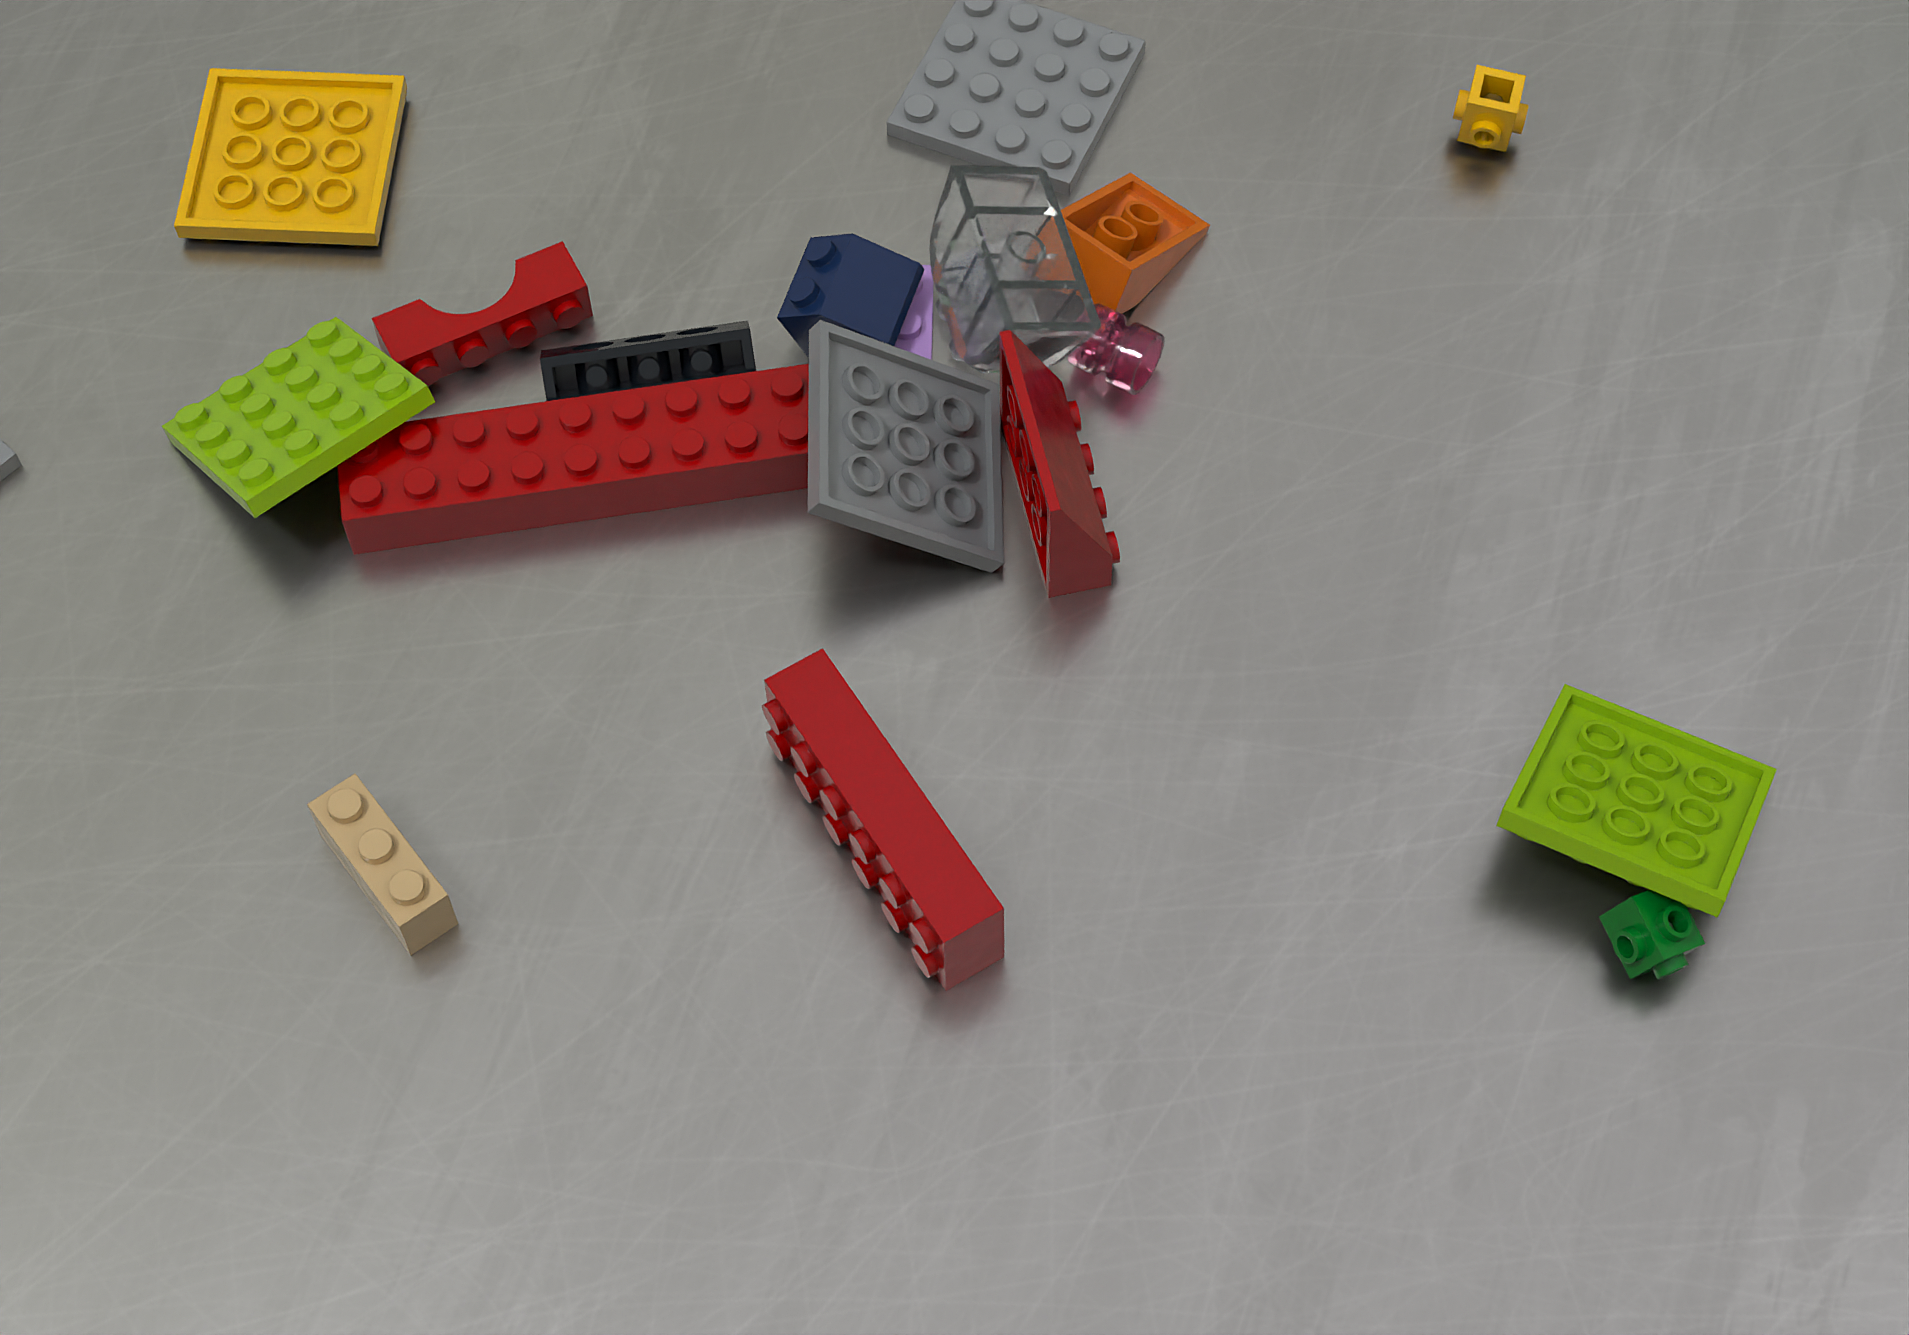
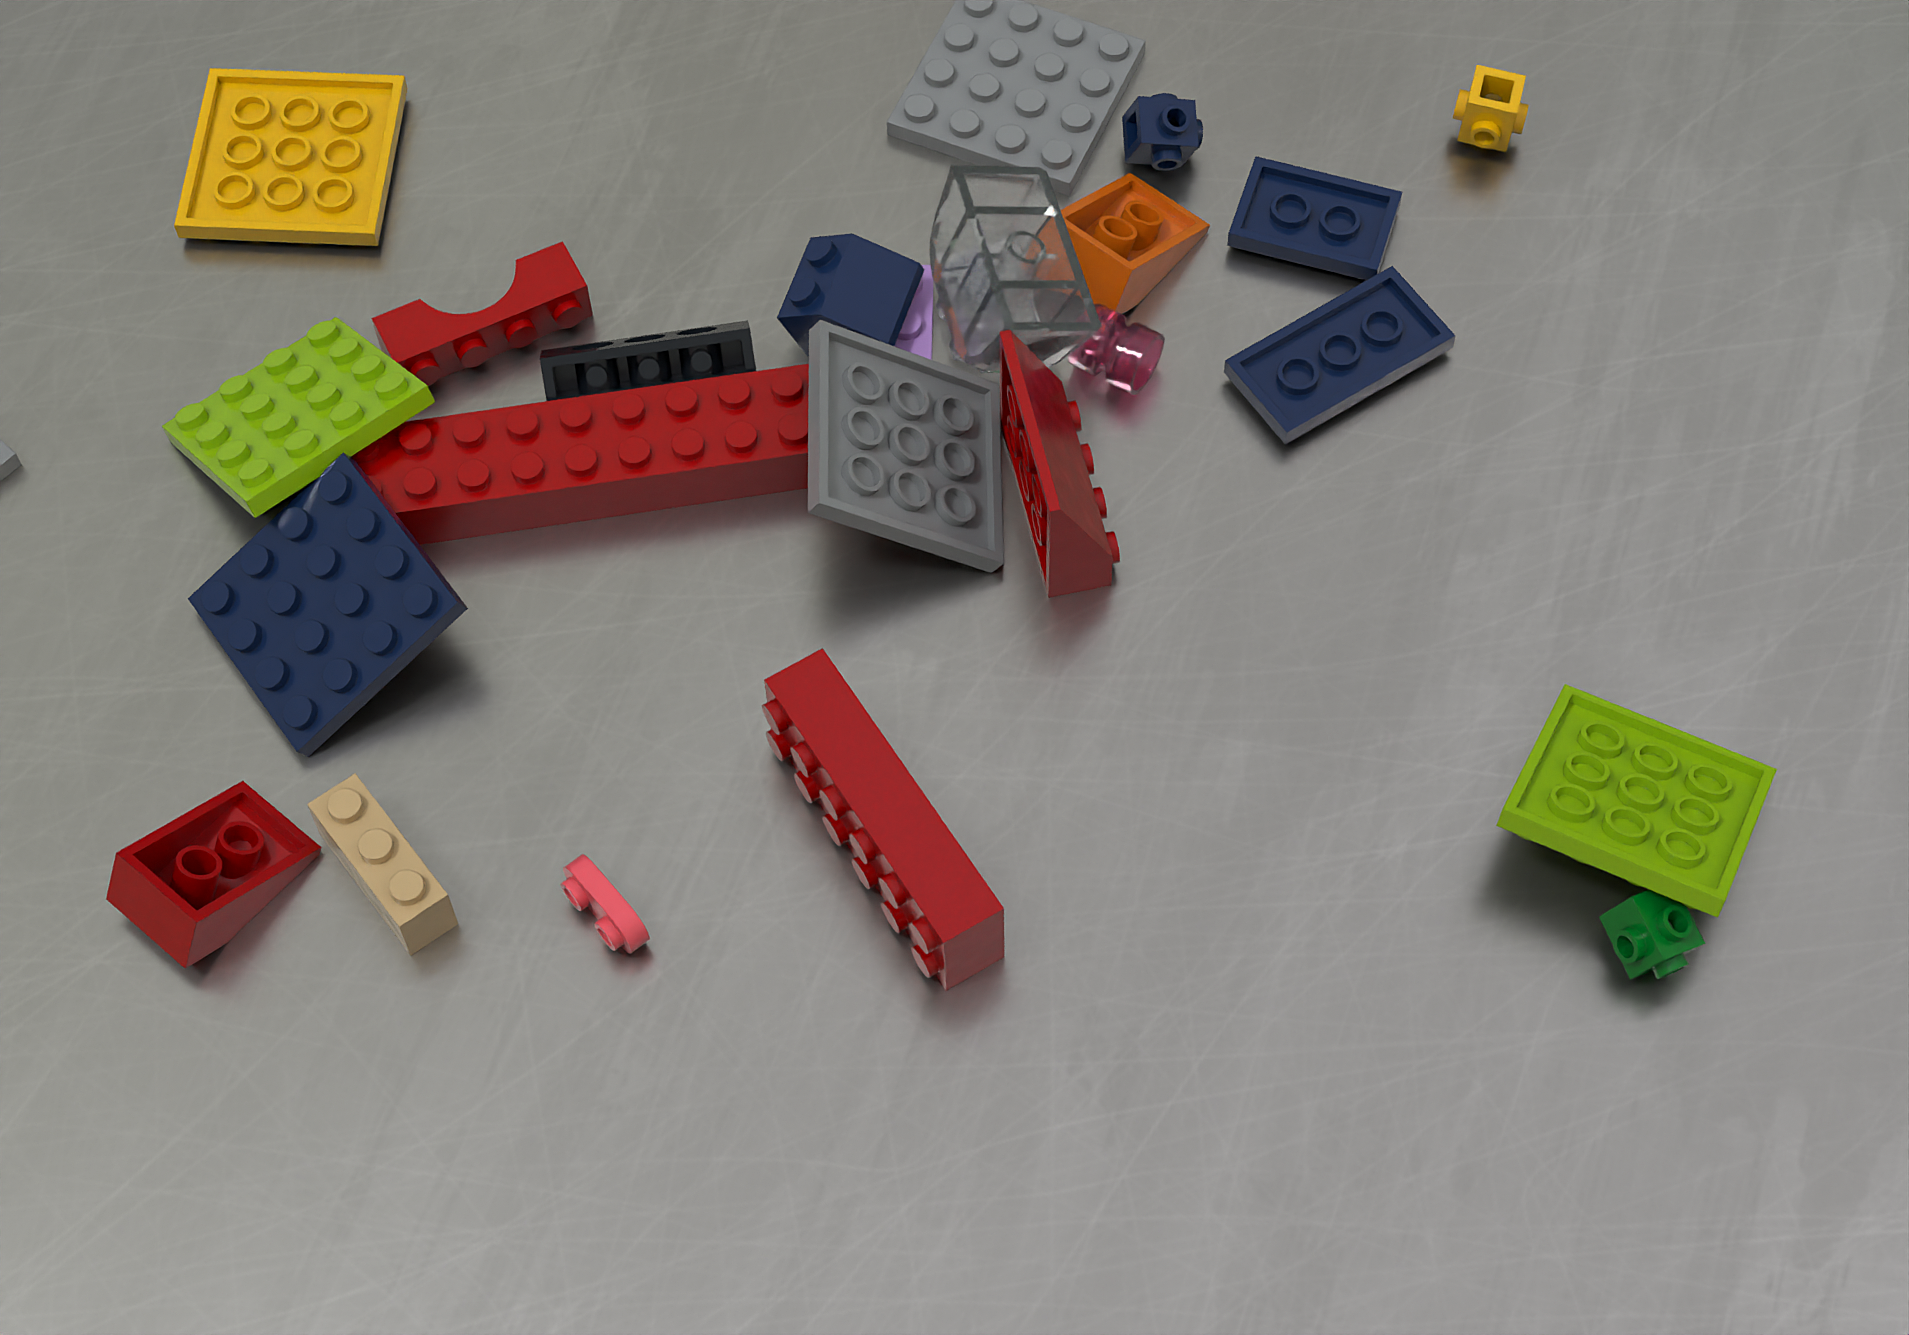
(208, 872): none -> red slope
(326, 604): none -> dark blue plate
(617, 920): none -> coral plate
(1161, 131): none -> dark blue brick
(1314, 218): none -> dark blue plate
(1339, 354): none -> dark blue plate

